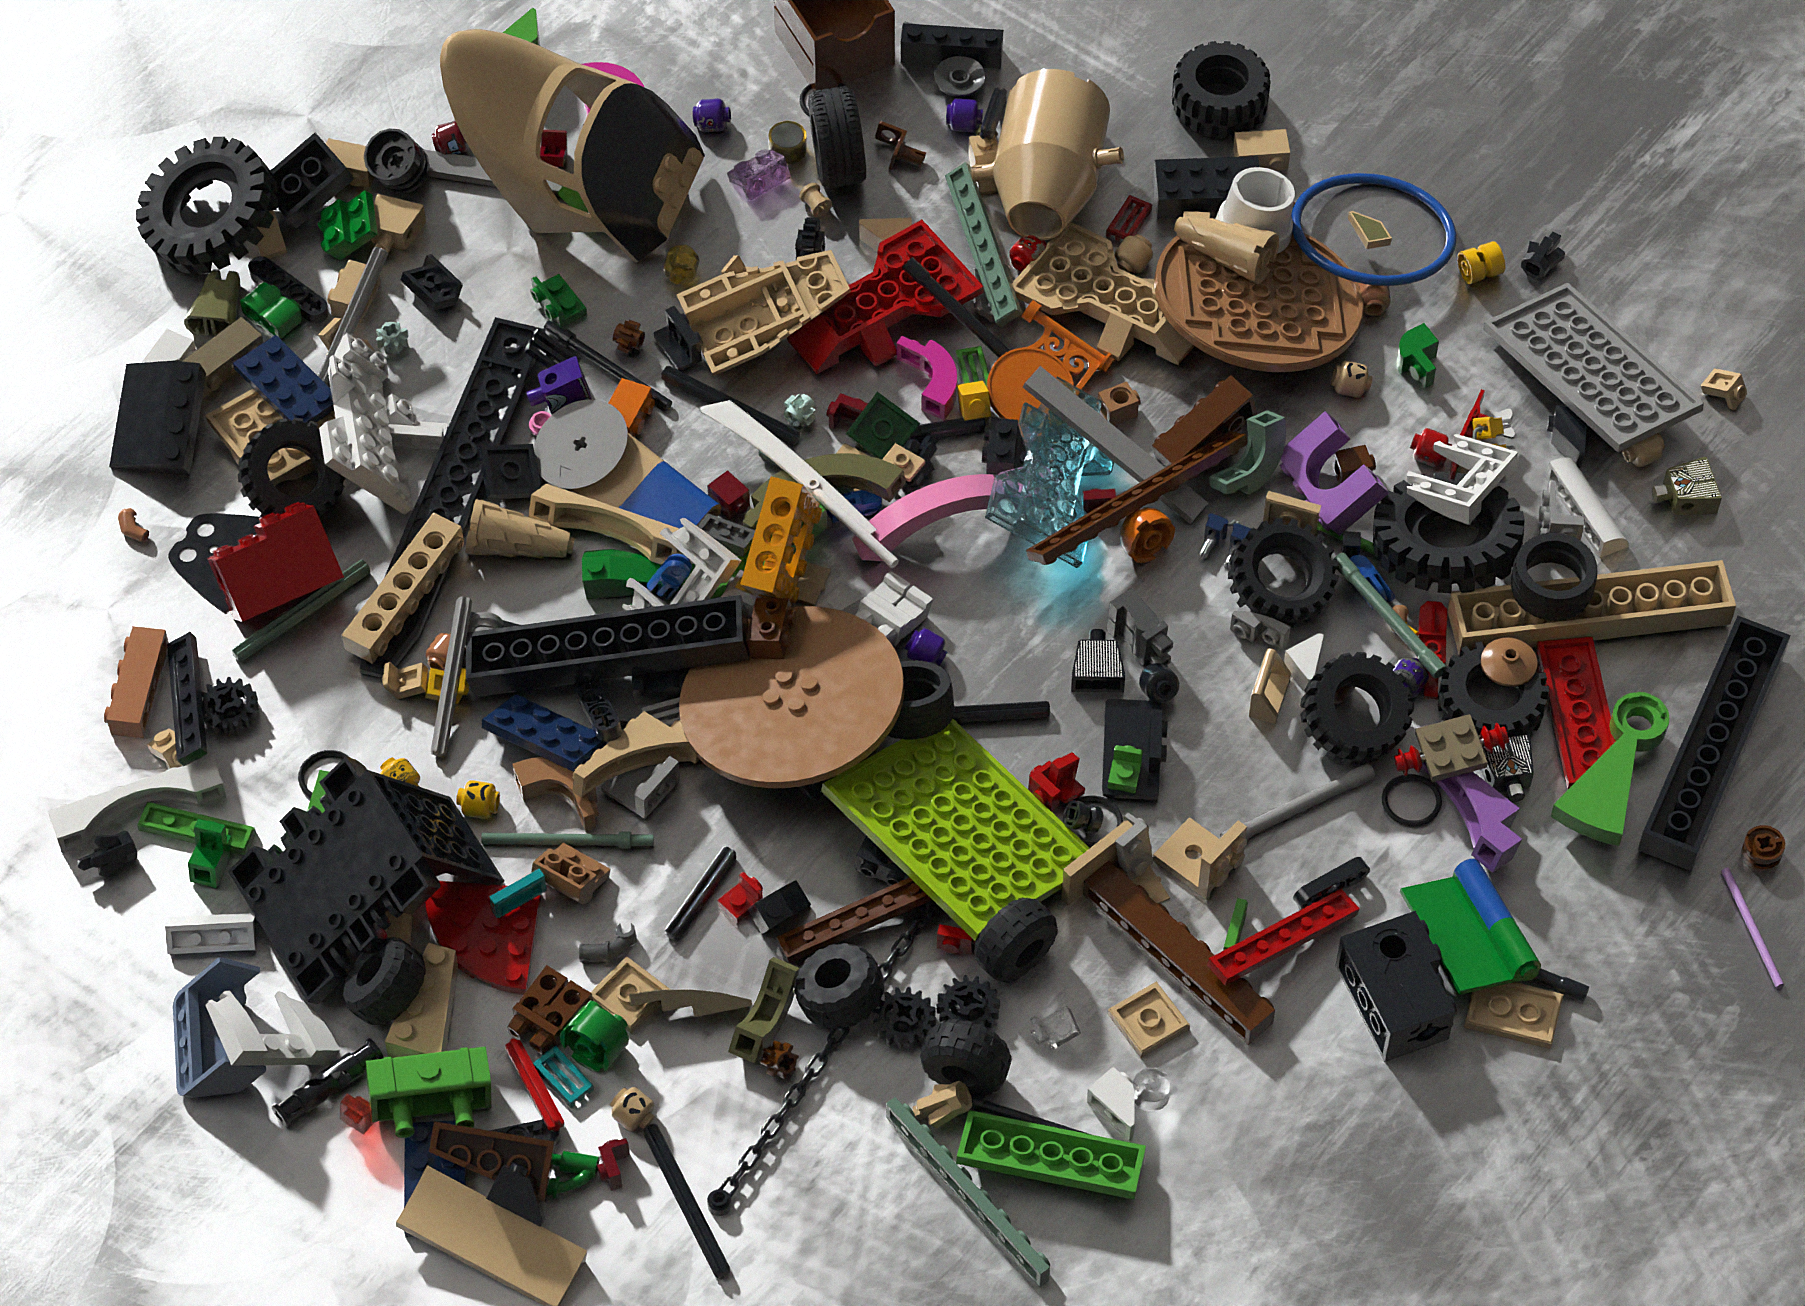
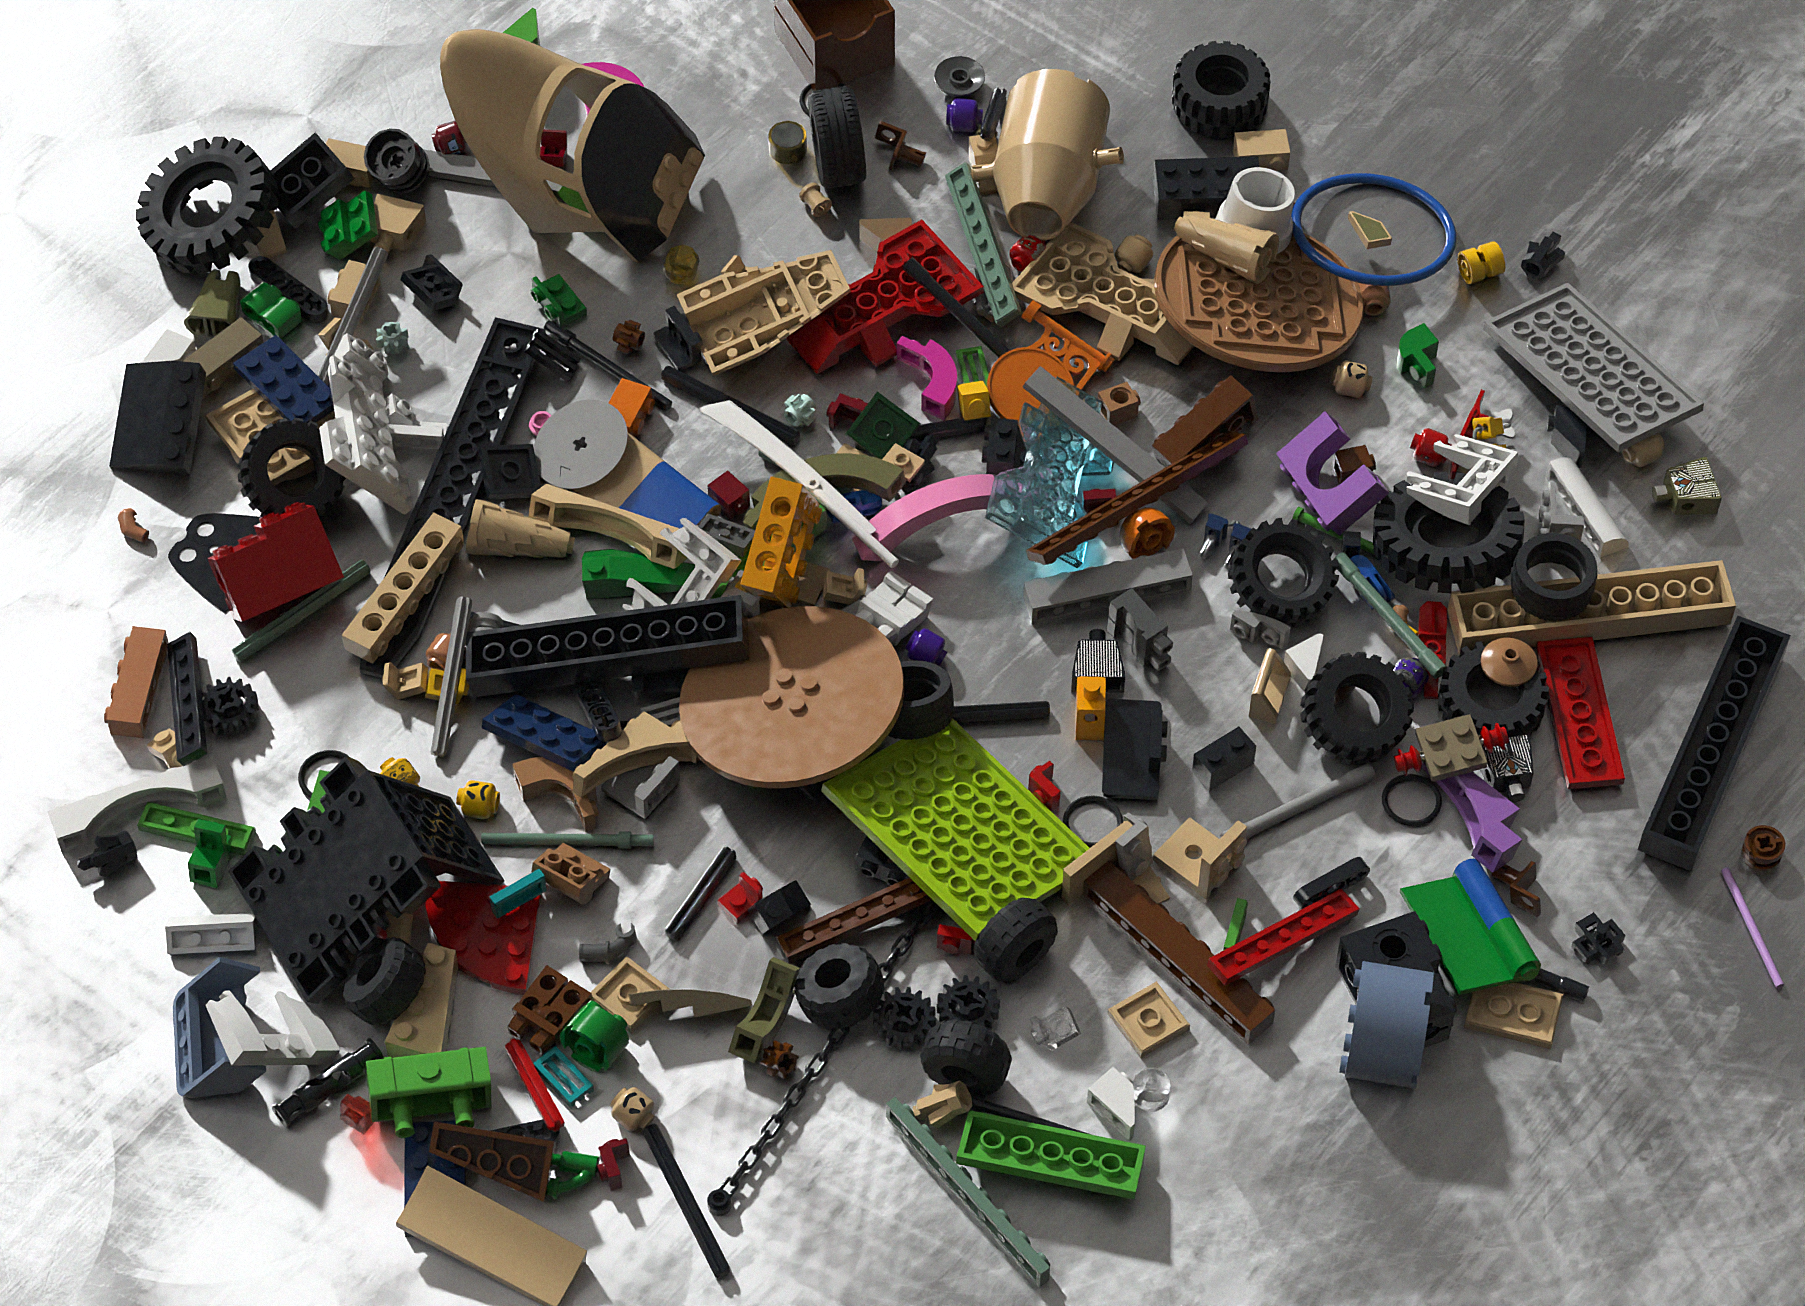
(517, 1193): black slope -> none
(560, 386): dark purple torso -> none
(671, 575): blue arm -> none
(711, 115): dark purple head -> none
(760, 173): clear purple bracket -> none
(770, 628): reddish brown brick -> none
(810, 239): black gear -> none
(843, 587): none -> tan bracket
(936, 43): black wedge -> none
(1063, 776): red bracket -> none
(1087, 817): black wheel -> none
(1090, 700): none -> light orange torso
(1097, 586): none -> light grey brick
(1121, 234): red tile -> none
(1125, 768): bright green bracket -> none
(1159, 683): black head -> none
(1224, 758): none -> black brick
(1259, 459): sand green arch -> none
(1291, 508): tan tile -> none
(1387, 1025): none -> sand blue cylinder
(1519, 883): none -> reddish brown bracket
(1597, 936): none -> black piece
(1600, 796): bright green piece -> none
(1725, 385): tan bracket -> none

